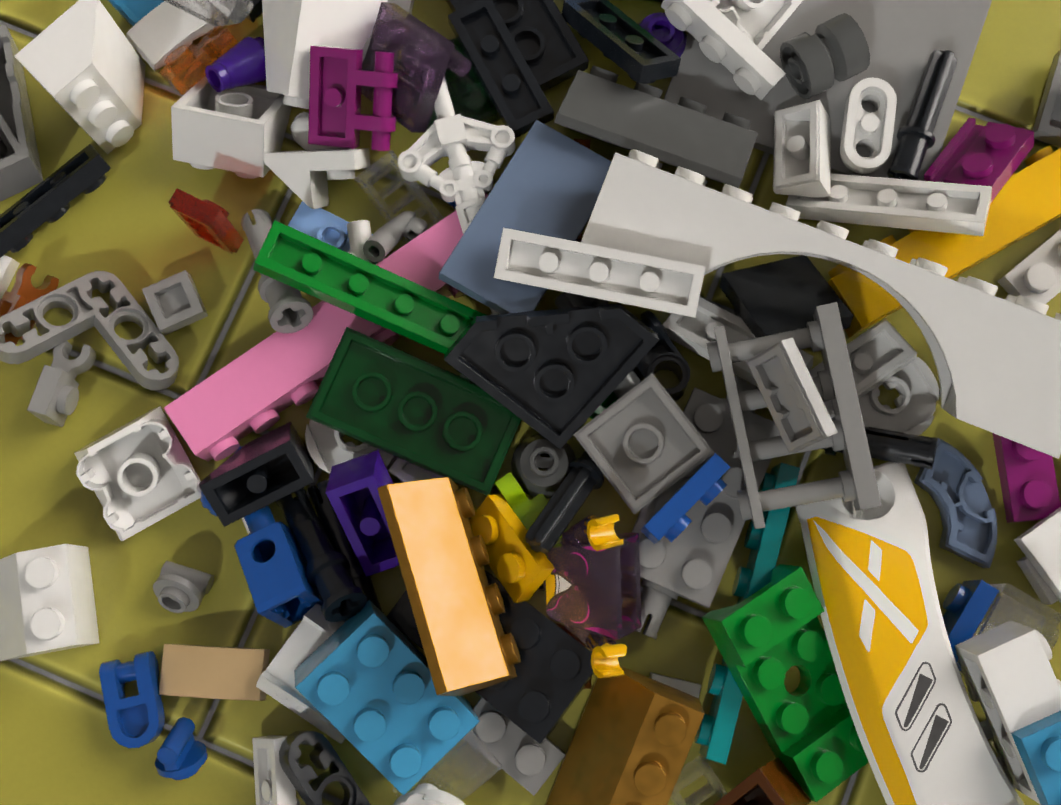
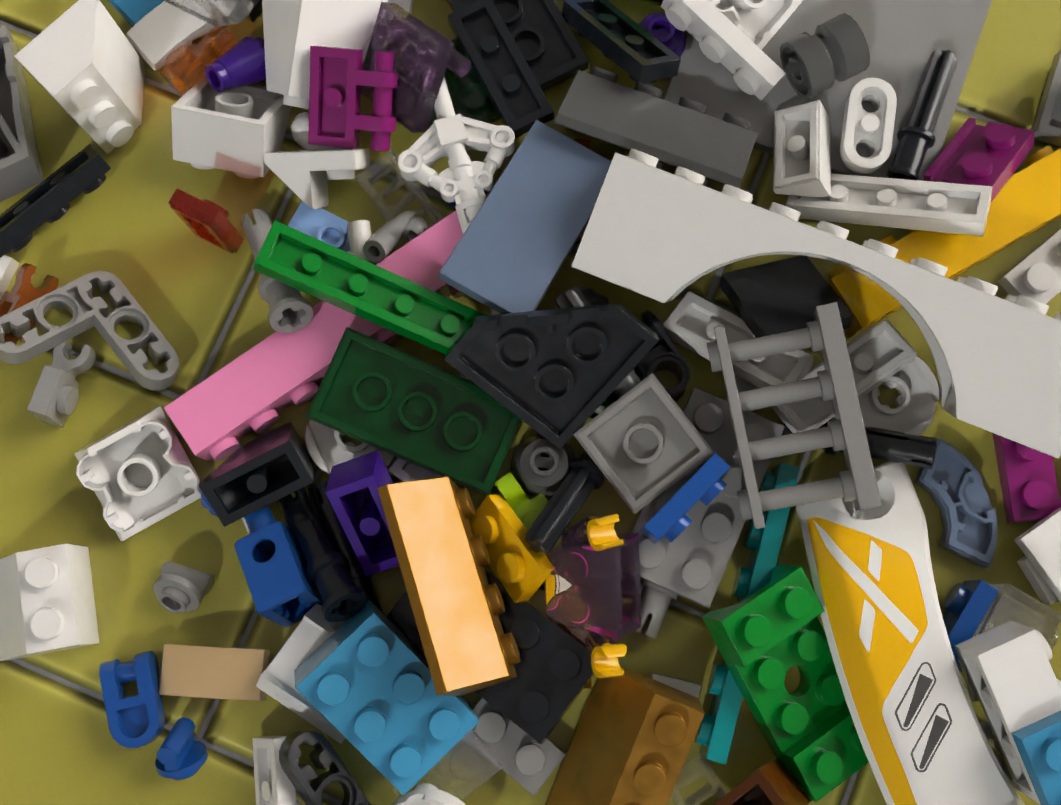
(175, 302): light grey plate -> none
(599, 272): white plate -> none
(791, 396): light grey plate -> none

